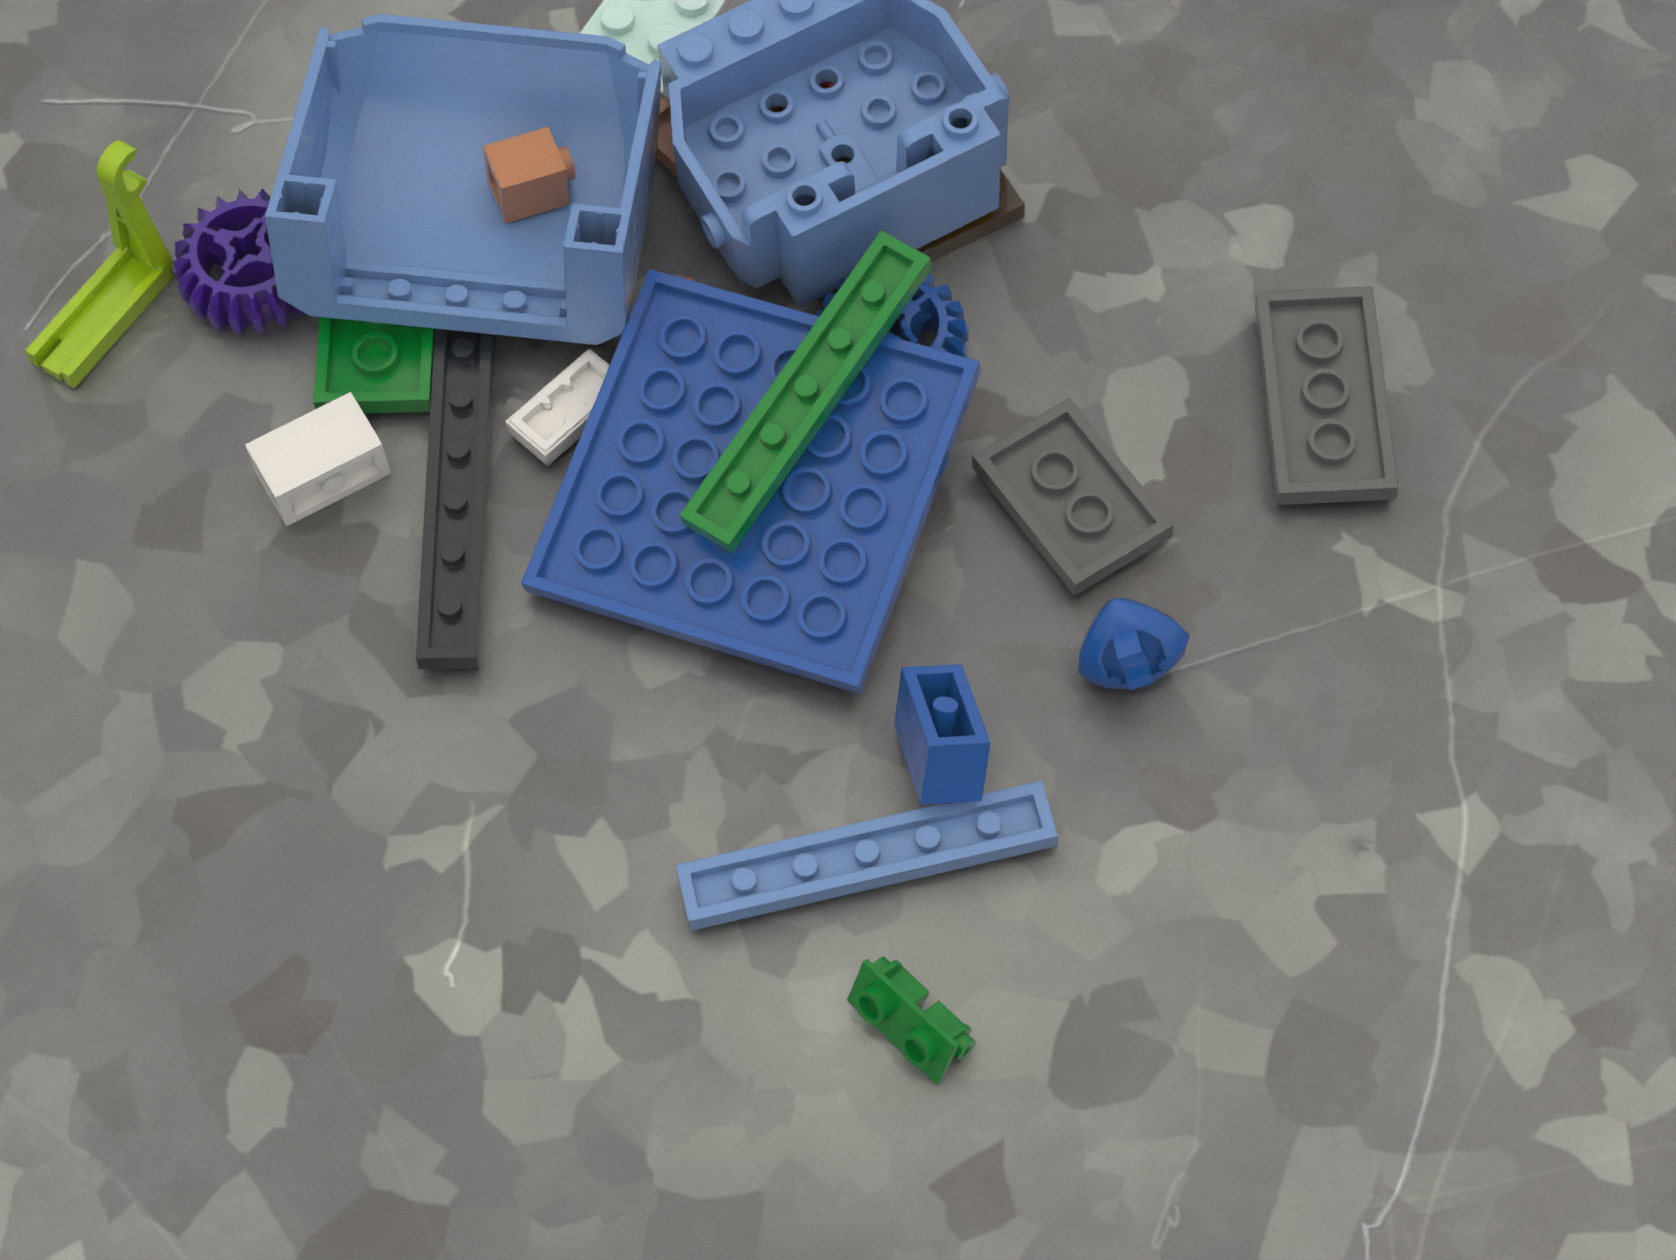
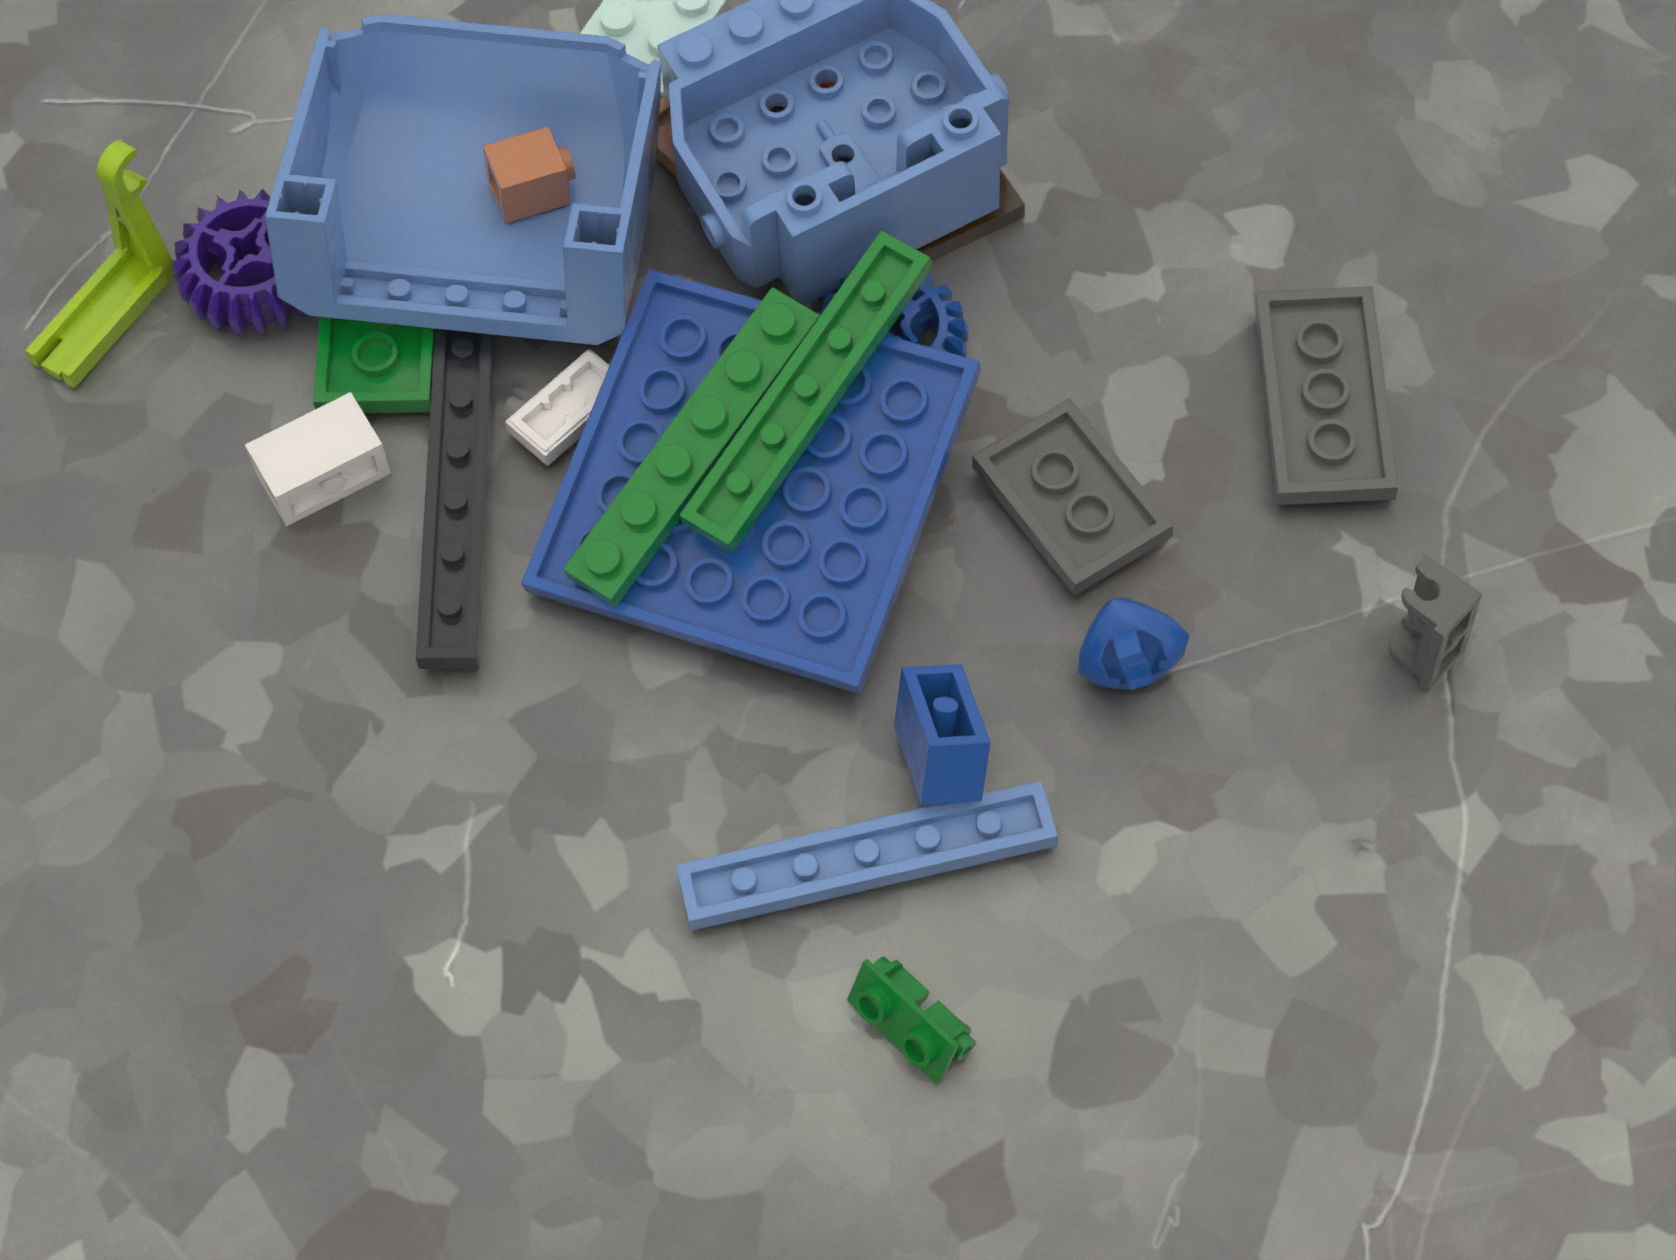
(689, 449): none -> green plate
(1441, 616): none -> dark grey hinge

